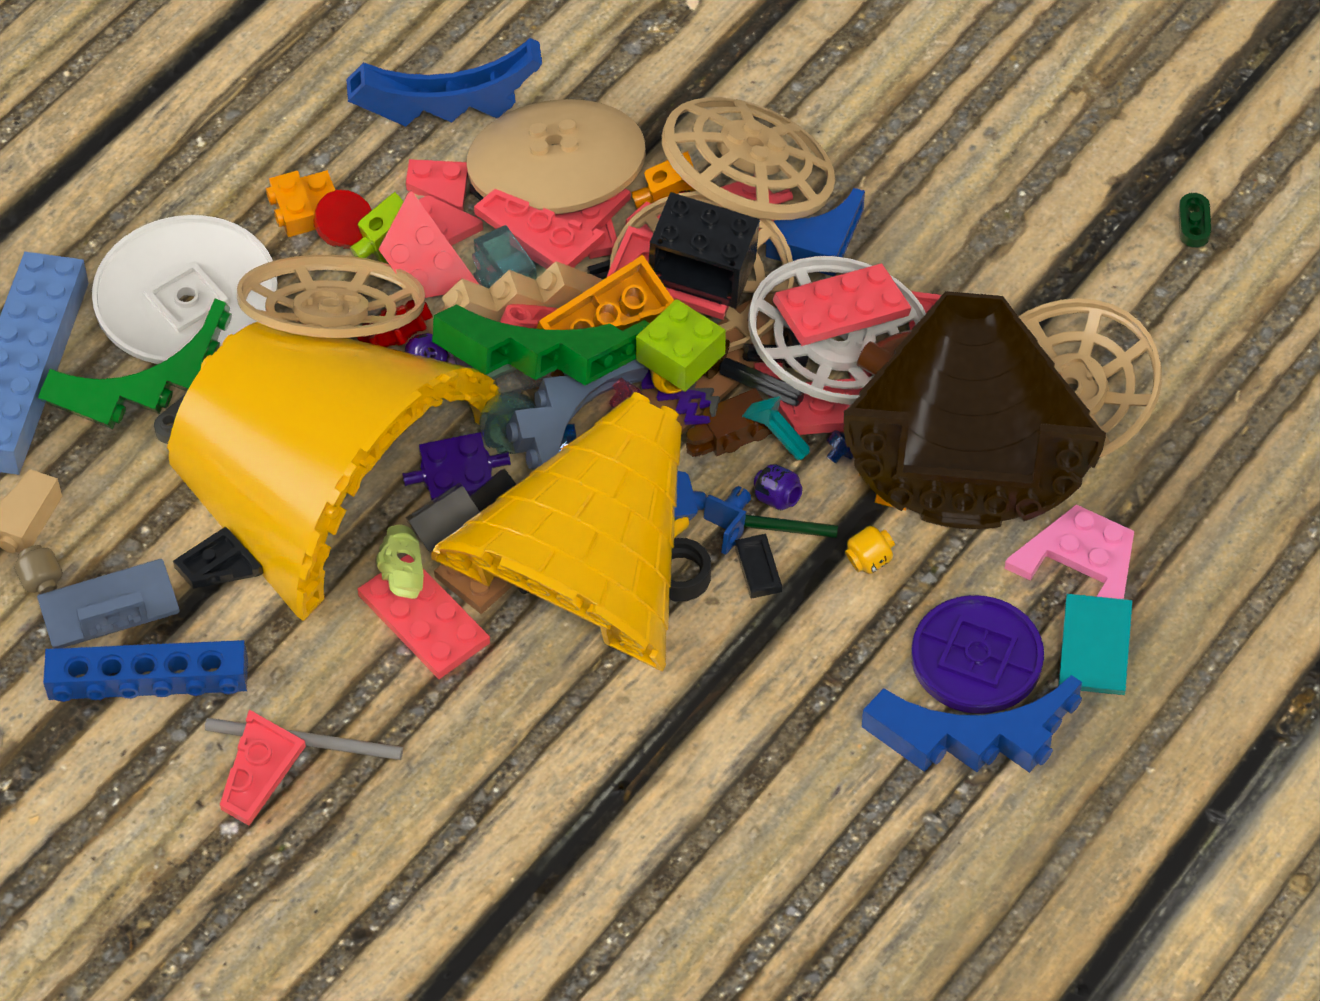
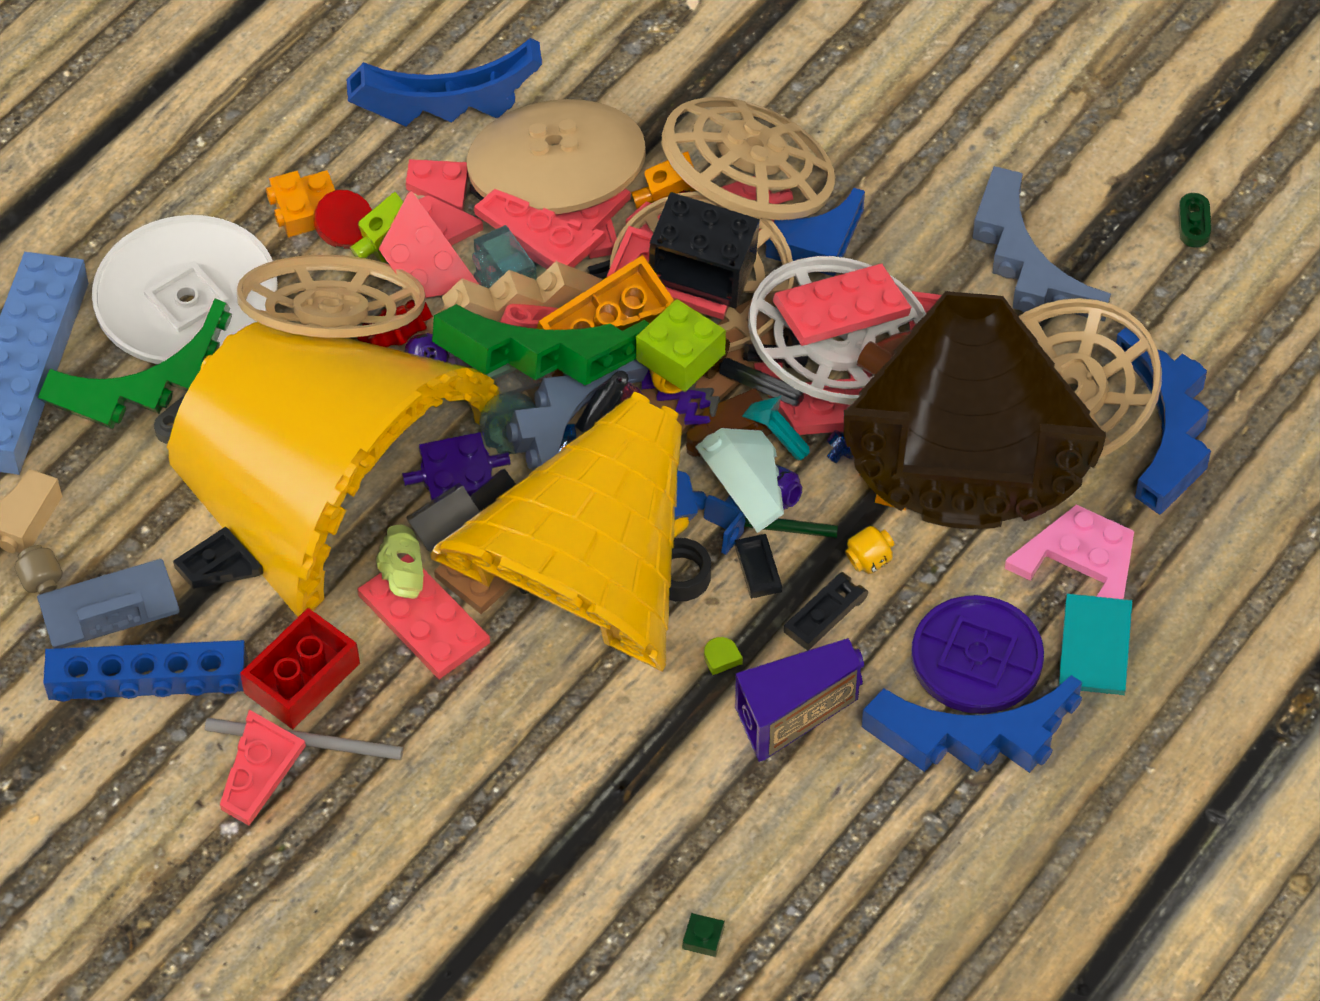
(300, 668): none -> red brick
(603, 401): none -> black piece
(703, 935): none -> dark green plate
(721, 655): none -> lime tile
(748, 472): none -> light aqua wedge
(796, 694): none -> dark purple slope
(824, 611): none -> black plate
(1016, 255): none -> sand blue arch
(1182, 419): none -> blue arch

